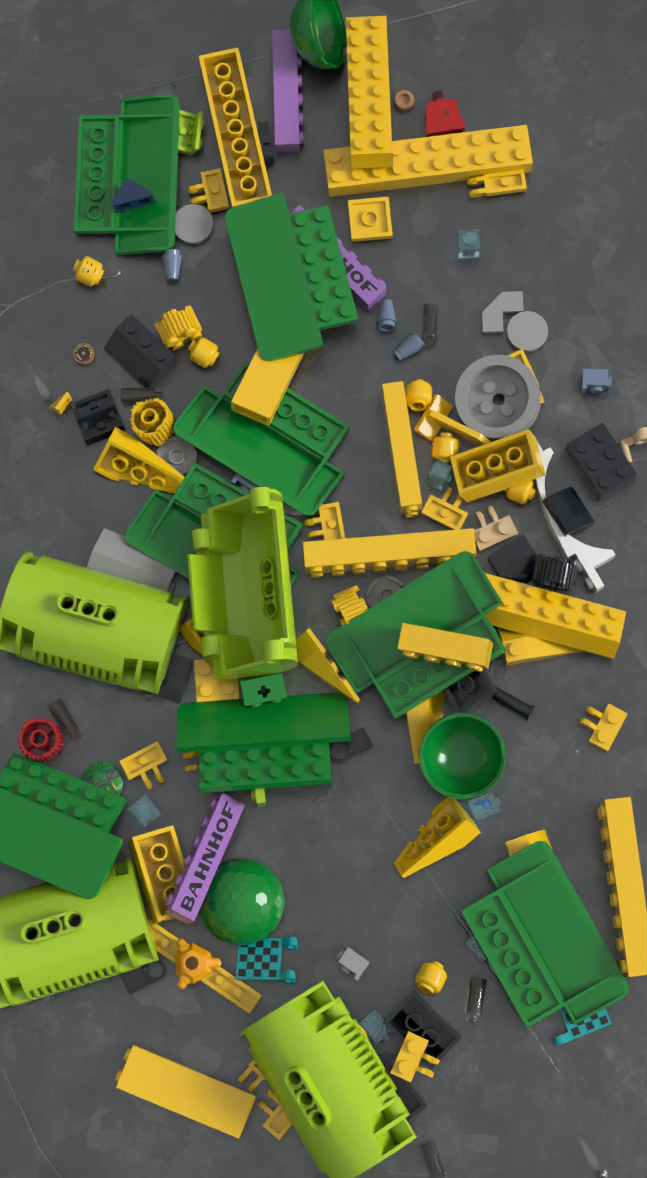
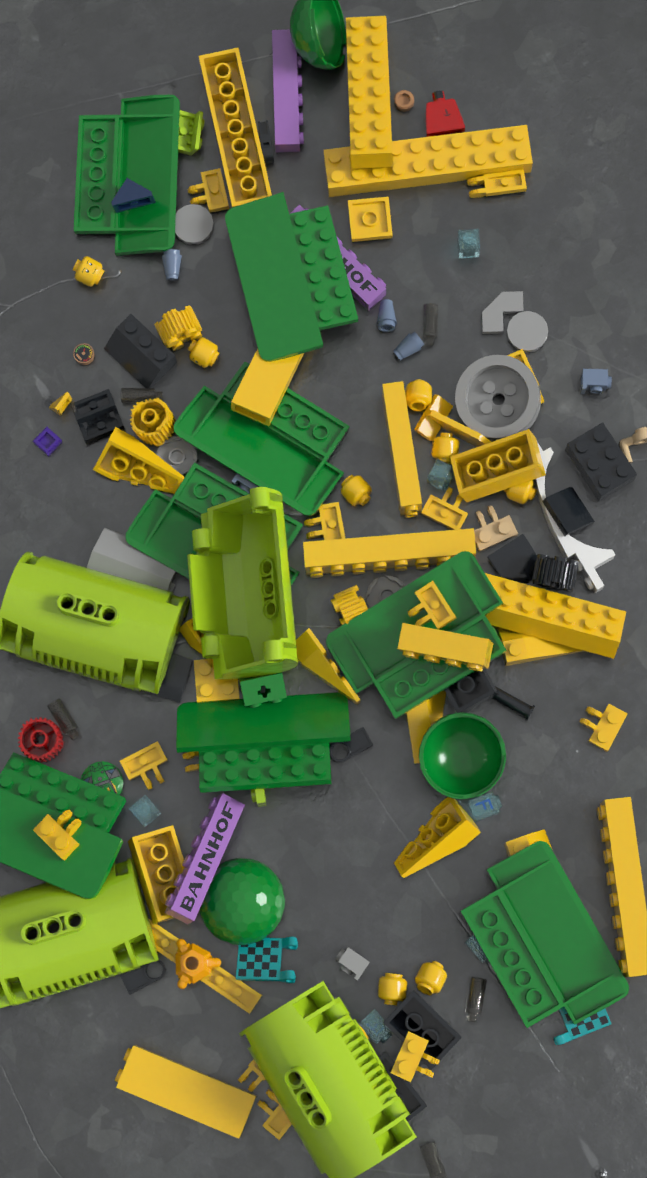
(47, 441): none -> dark purple tile
(56, 836): none -> yellow hinge
(356, 490): none -> yellow head
(392, 988): none -> yellow head
(434, 604): none -> yellow hinge

